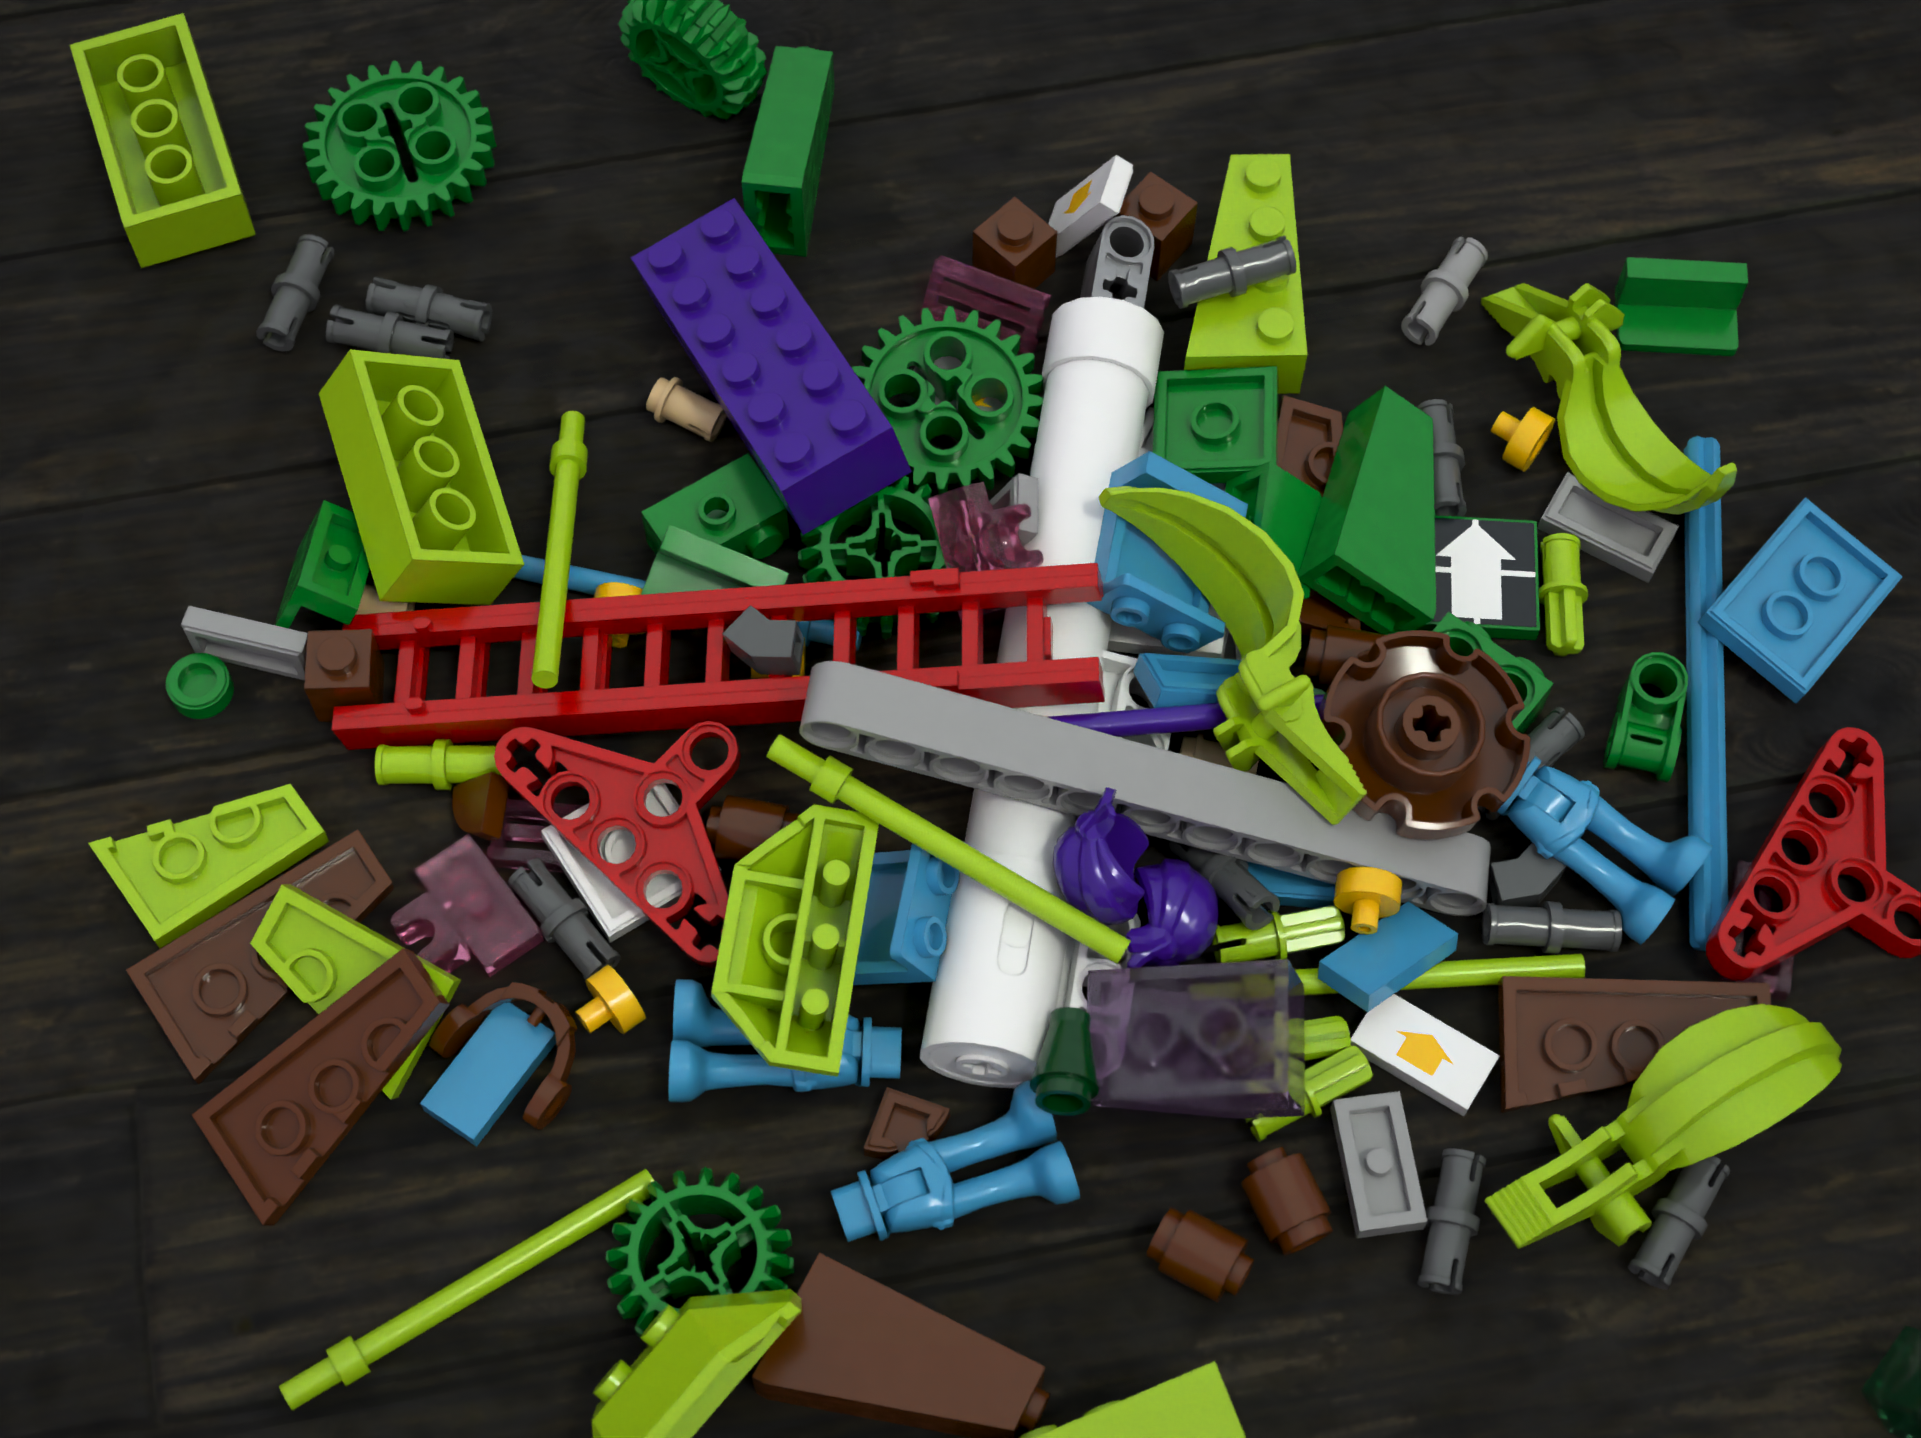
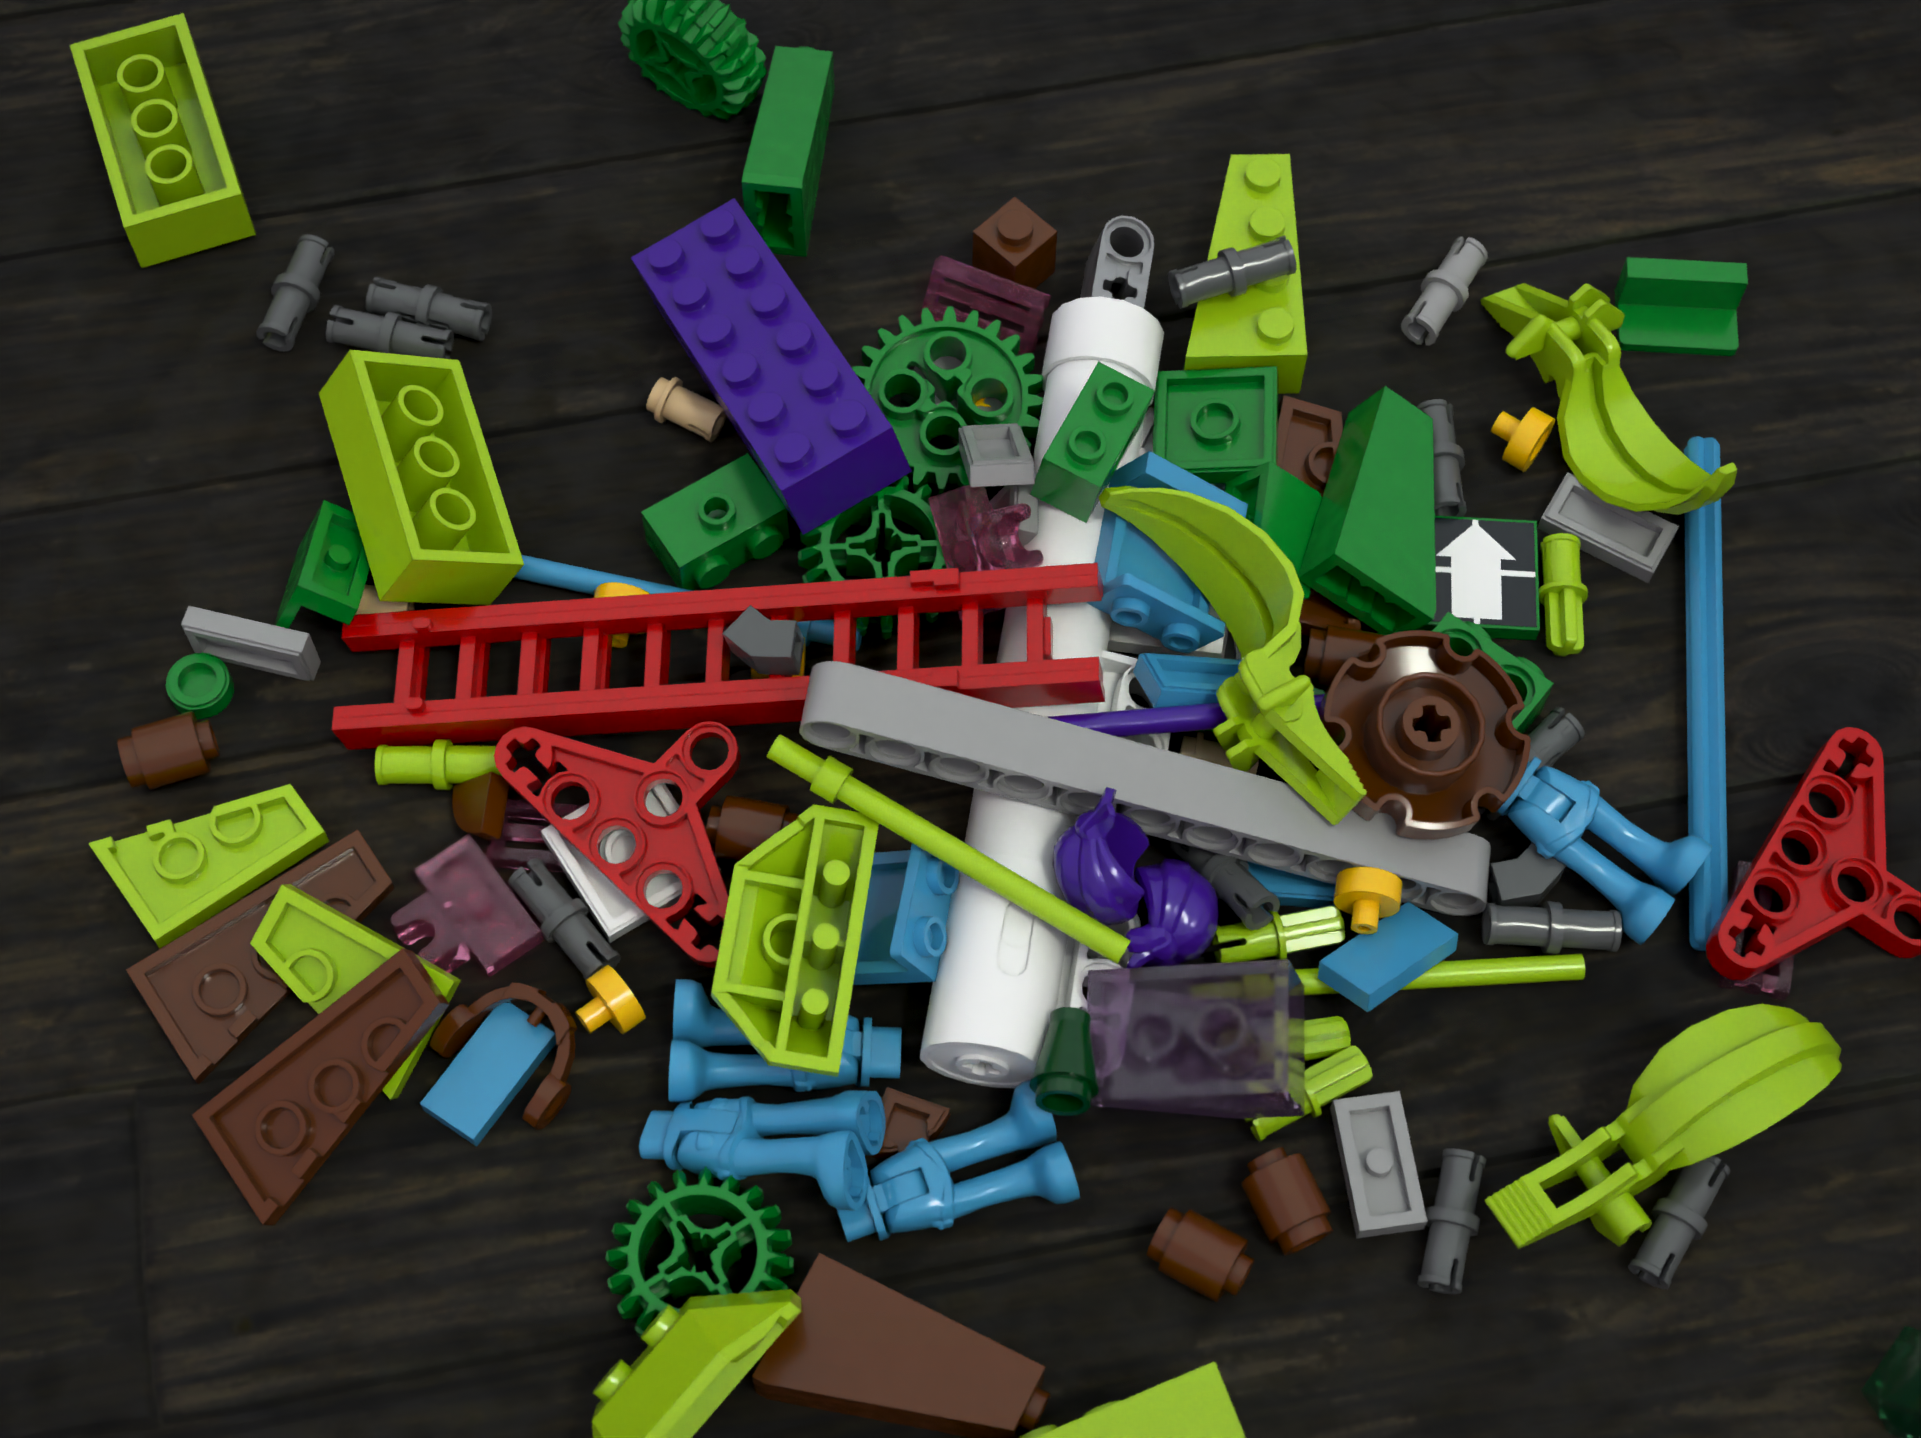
(168, 750): none -> reddish brown brick
(342, 670): reddish brown brick -> none
(350, 1359): lime bar -> none
(358, 160): green gear -> none
(567, 466): lime bar -> none
(697, 564): green panel -> none
(731, 1141): none -> dark azure piece
(996, 455): none -> light grey tile
(1090, 203): white tile -> none
(1092, 442): none -> green brick
(1169, 217): reddish brown brick -> none
(1424, 1053): white tile -> none
(1597, 1033): reddish brown wing -> none
(1648, 728): green piece -> none
(1800, 600): dark azure tile -> none

